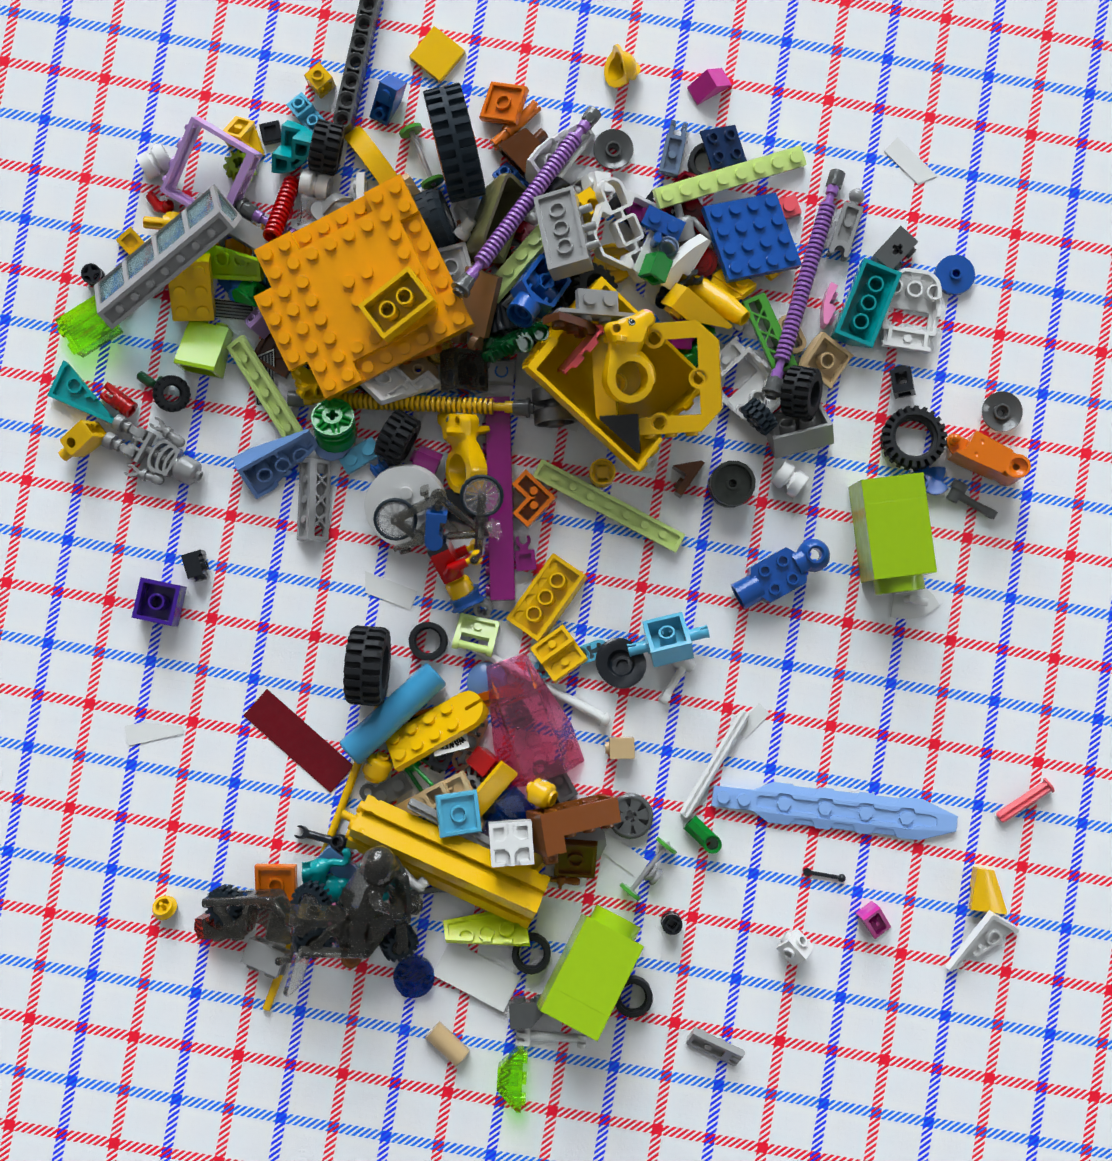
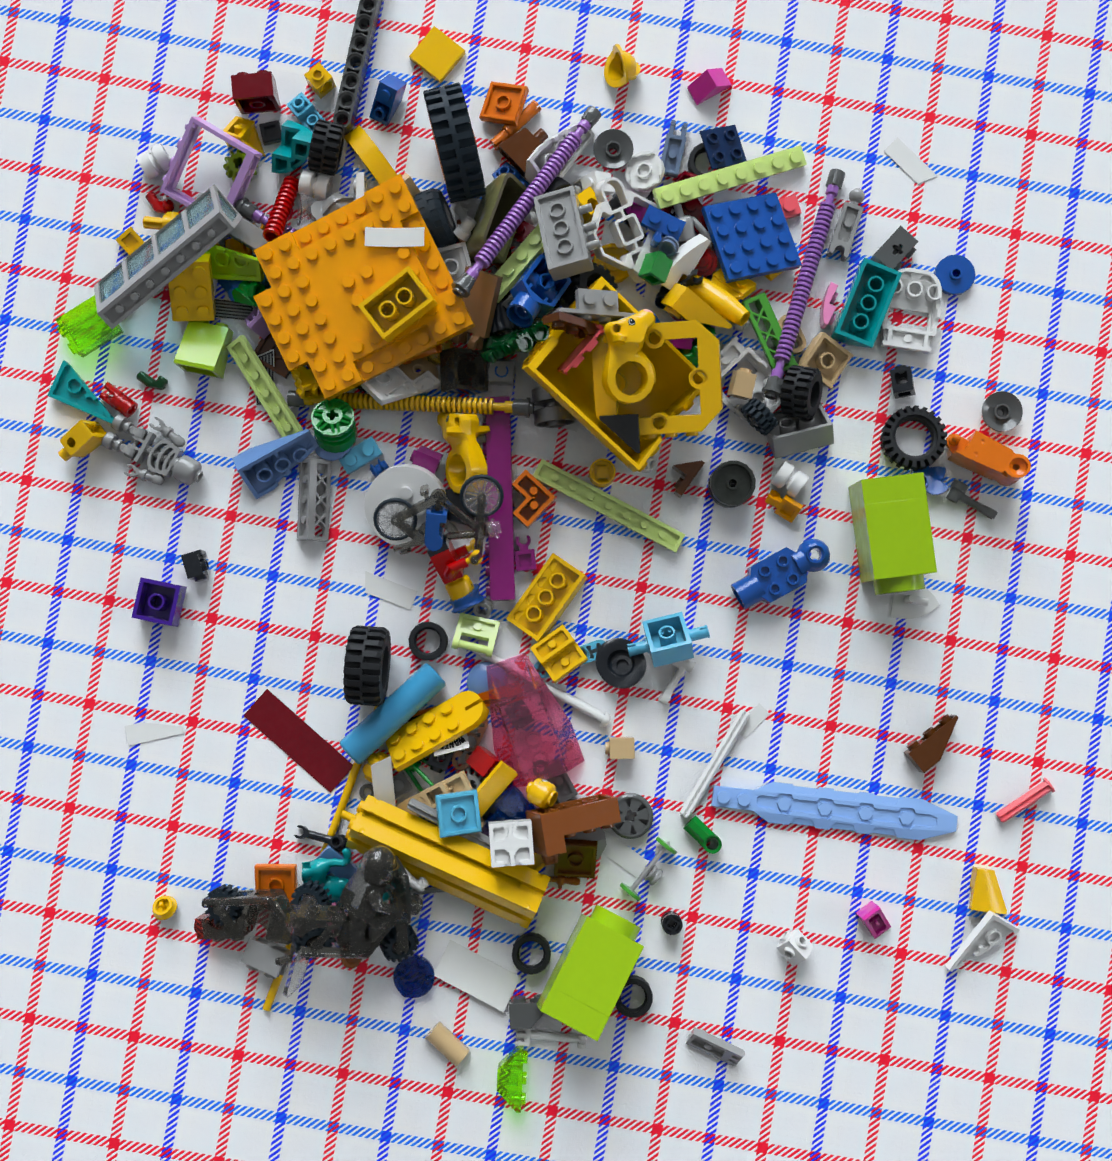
(88, 273): black wheel -> none
(183, 388): black tyre -> none
(255, 92): none -> dark red slope
(383, 781): none -> white sticker
(394, 237): none -> white sticker
(397, 437): black tyre -> none
(411, 131): bright green axle -> none
(485, 930): neon yellow wing -> none
(644, 171): none -> white tile
(742, 384): none -> tan brick
(785, 507): none -> light orange plate
(807, 872): black hinge -> none
(931, 746): none -> reddish brown slope

